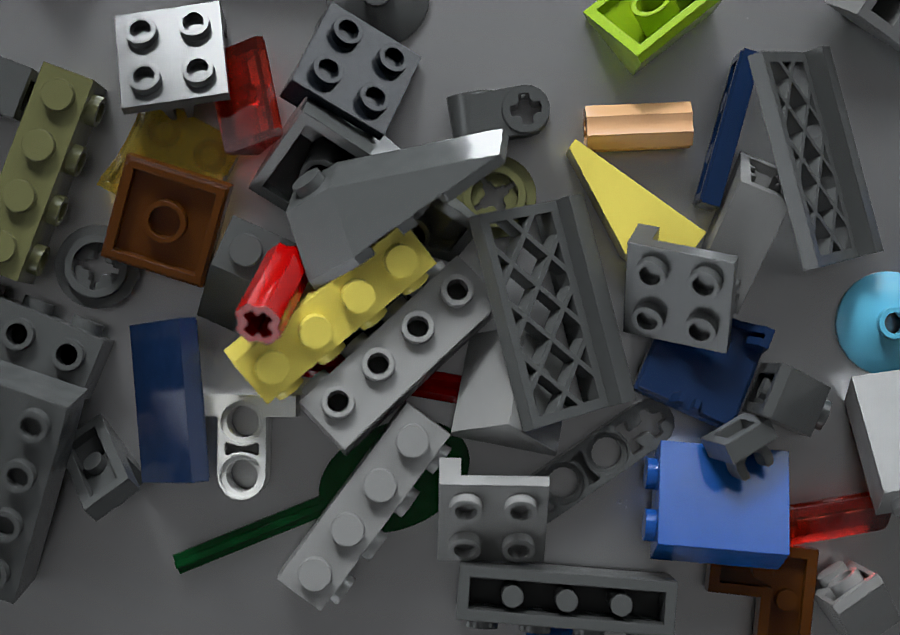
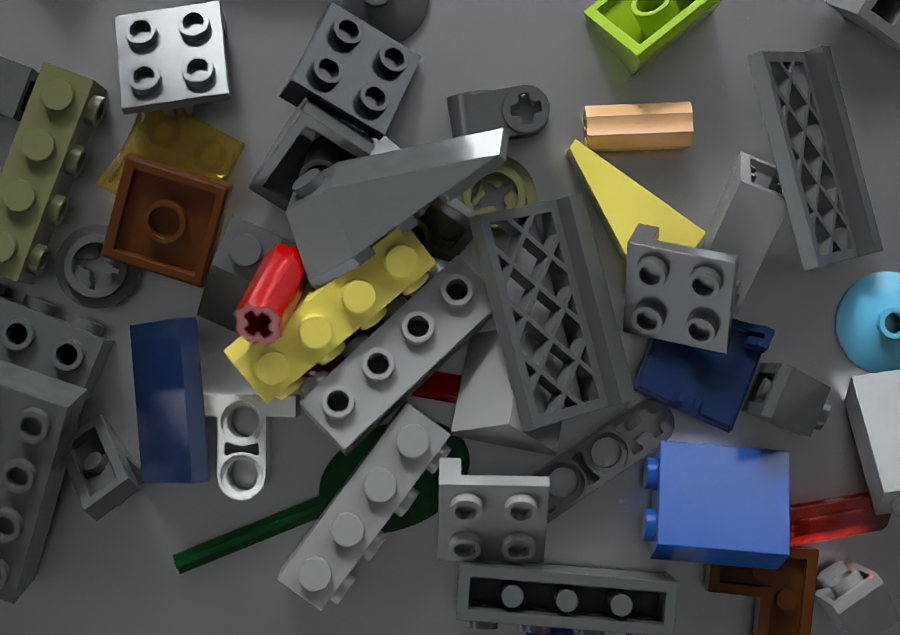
(251, 117): clear red slope -> none
(725, 133): dark blue tile -> none
(738, 440): dark grey tile -> none

